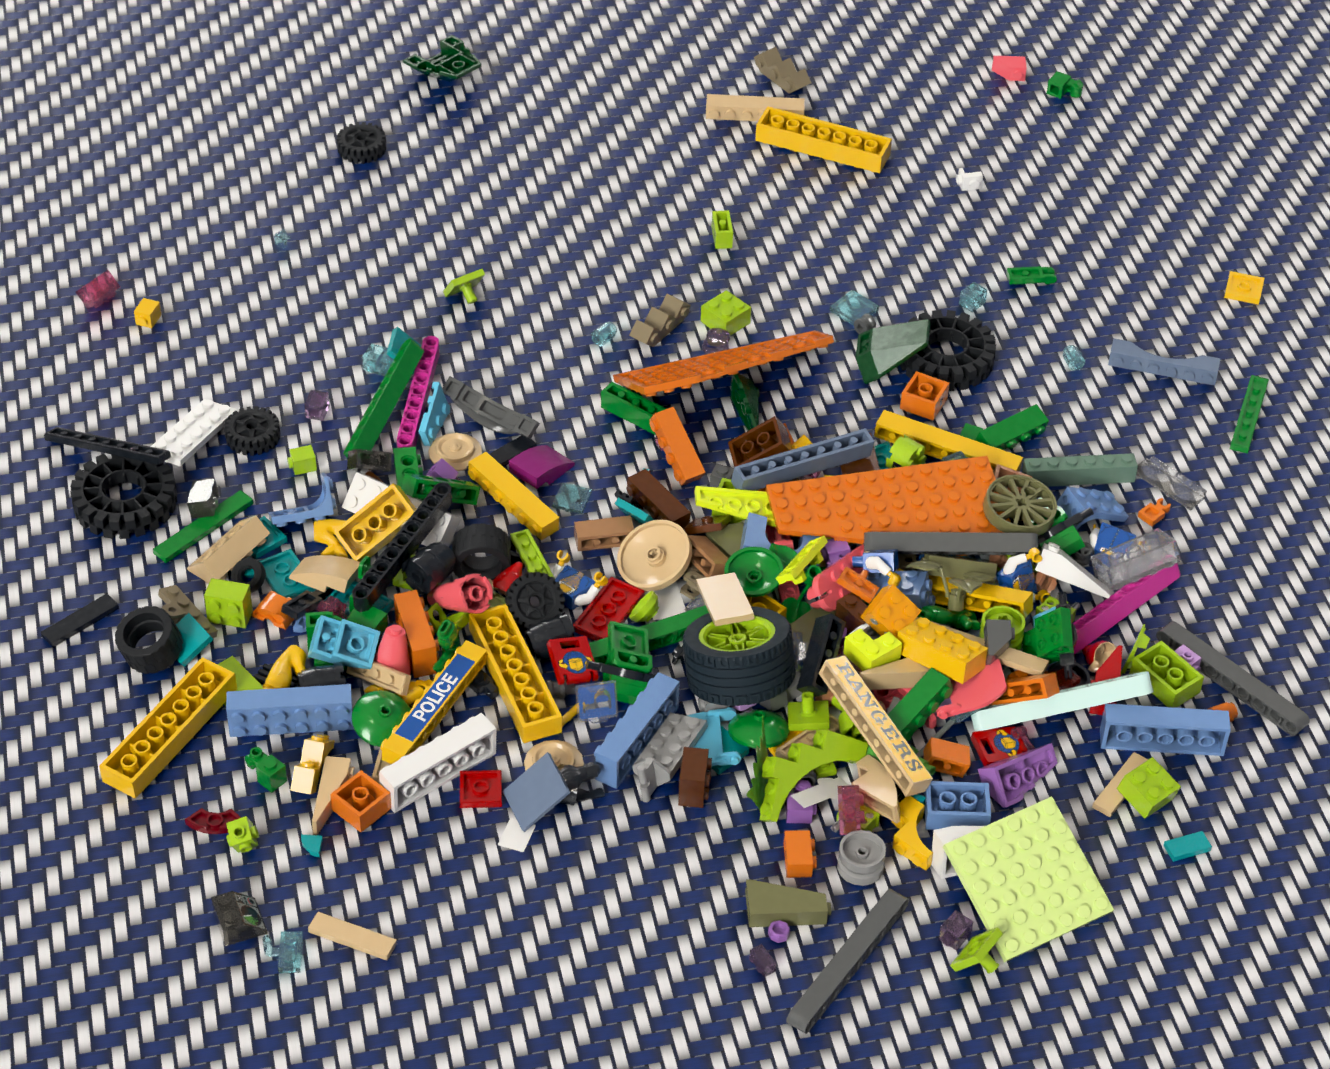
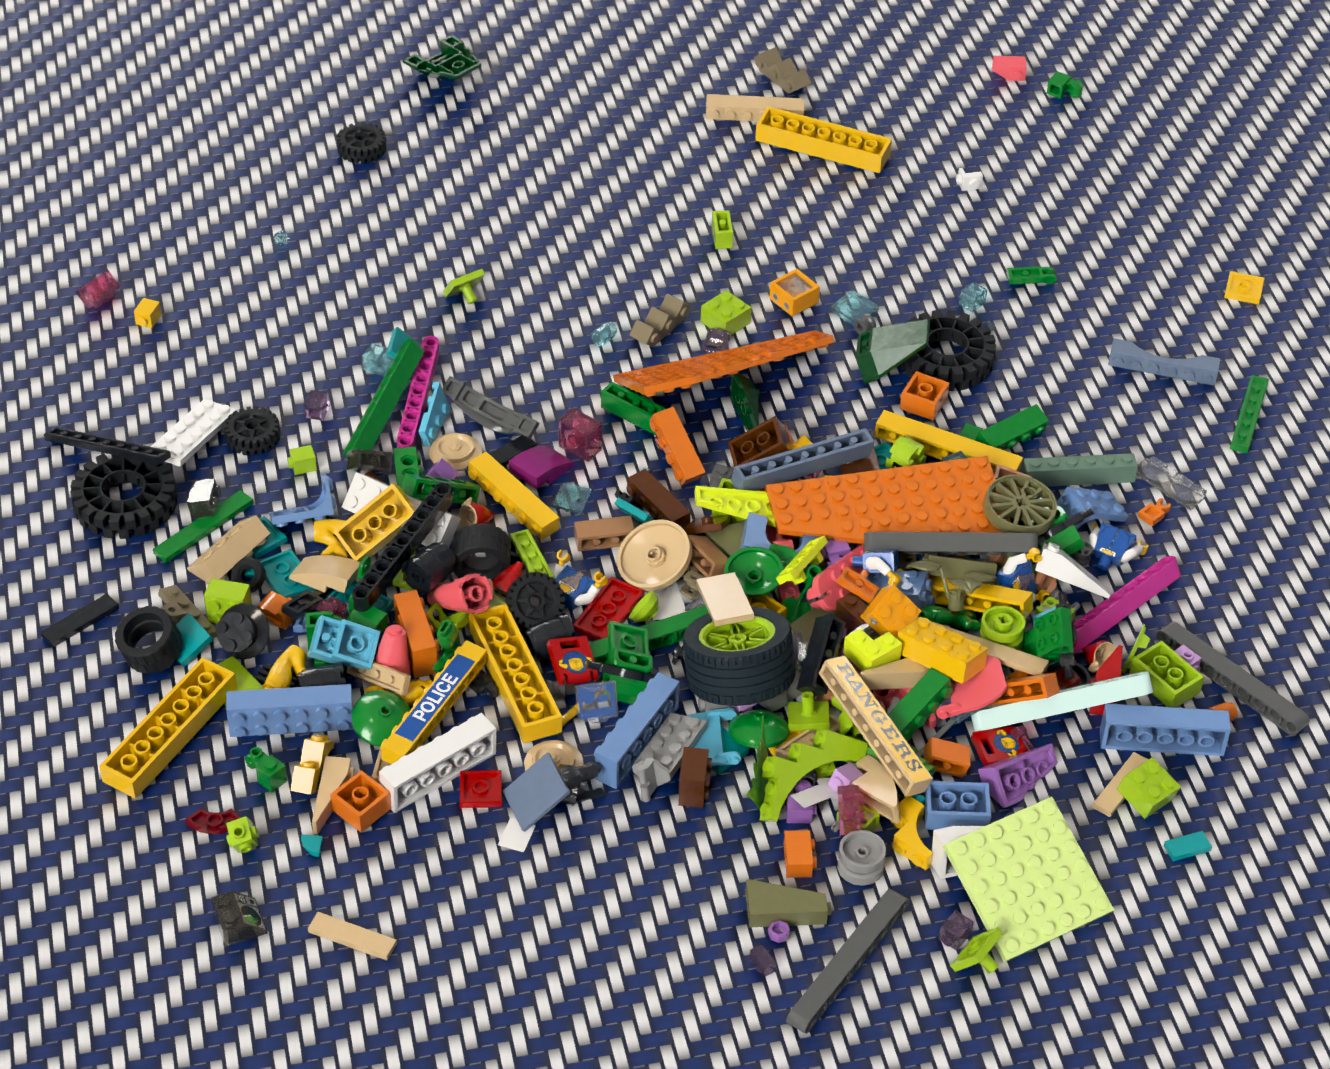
(243, 631): none -> black piece
(289, 952): clear light blue plate -> none
(474, 513): none -> hat
(580, 434): none -> clear pink brick
(794, 292): none -> light orange piece
(844, 776): none -> lavender brick
(997, 638): dark grey slope -> none
(1073, 357): clear light blue brick -> none
(1135, 559): clear brick -> none

